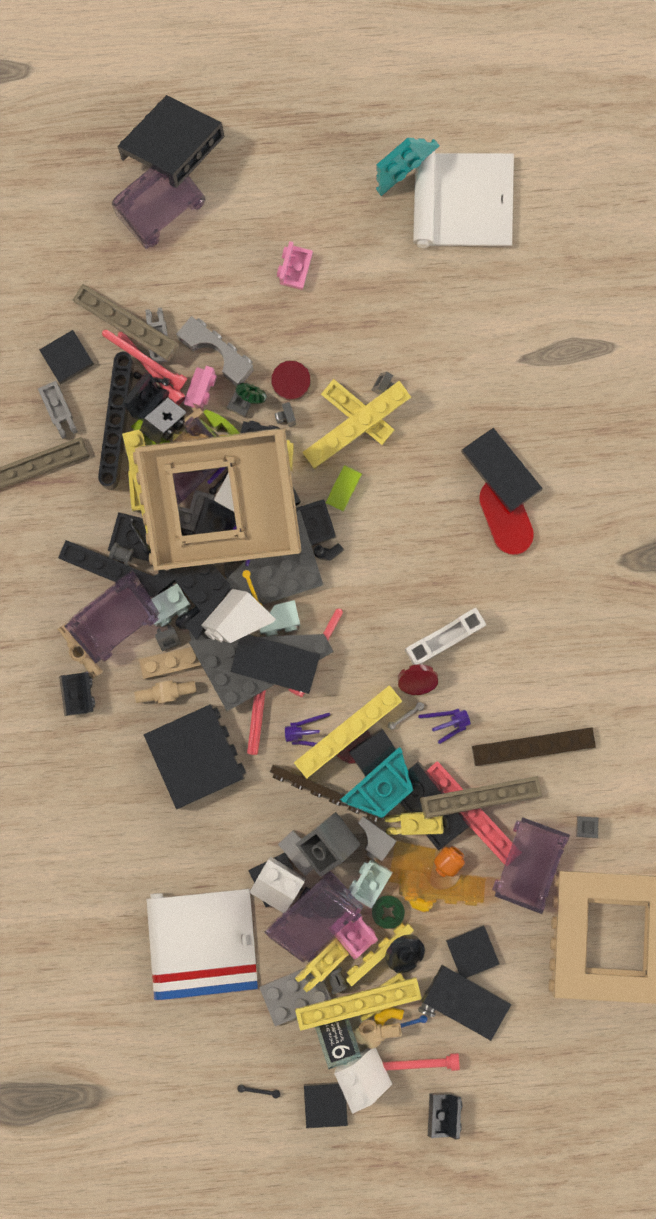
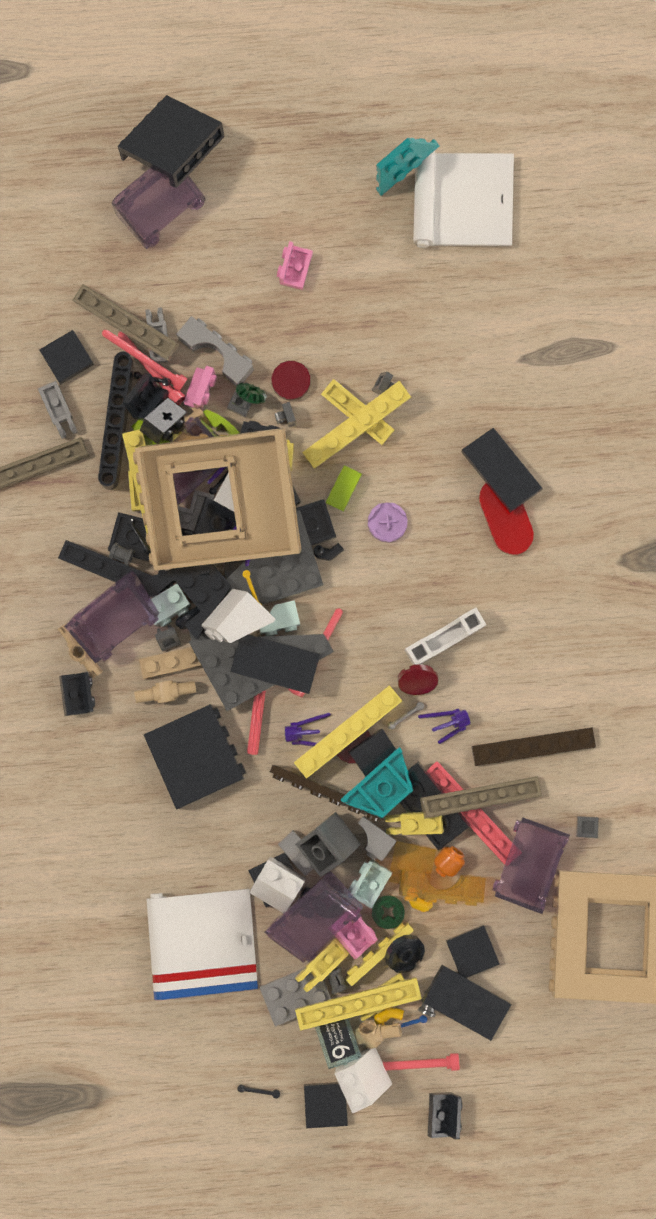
(387, 522): none -> lavender tile

